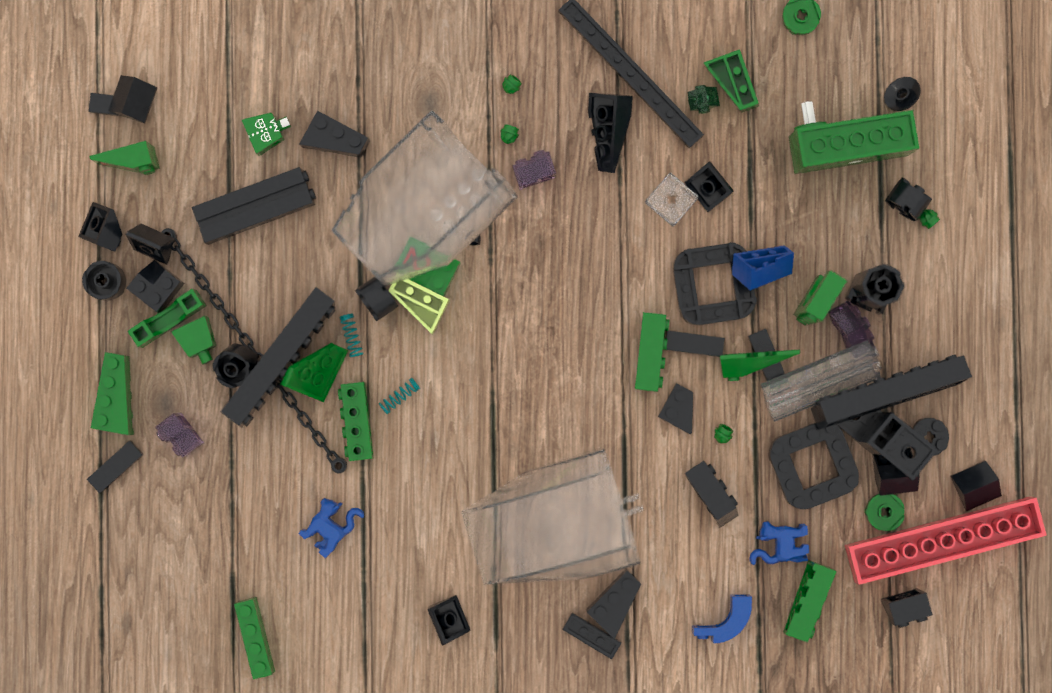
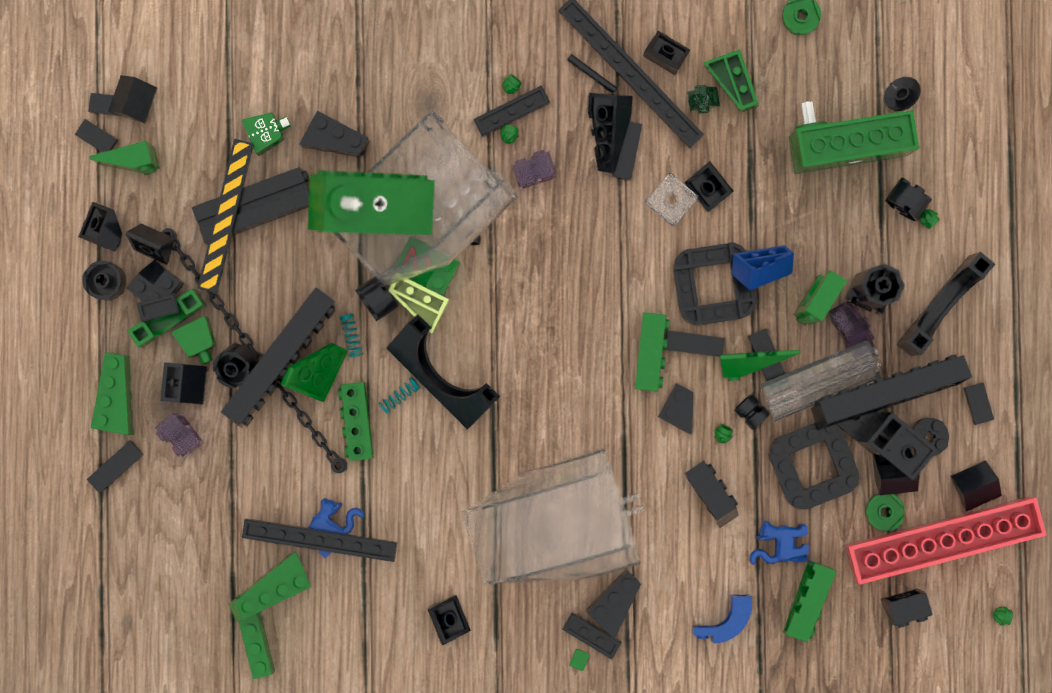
(95, 136): none -> black tile
(158, 307): none -> black tile
(183, 383): none -> black slope
(225, 216): none -> tile
(275, 586): none -> green wedge
(319, 540): none -> black tile
(370, 203): none -> green piece
(411, 352): none -> black arch
(512, 111): none -> black tile
(579, 659): none -> green sticker
(591, 73): none -> black bar
(628, 152): none -> black tile
(666, 53): none -> black slope
(752, 412): none -> black wheel
(920, 333): none -> black arch
(978, 403): none -> black tile
(1003, 616): none -> green plate

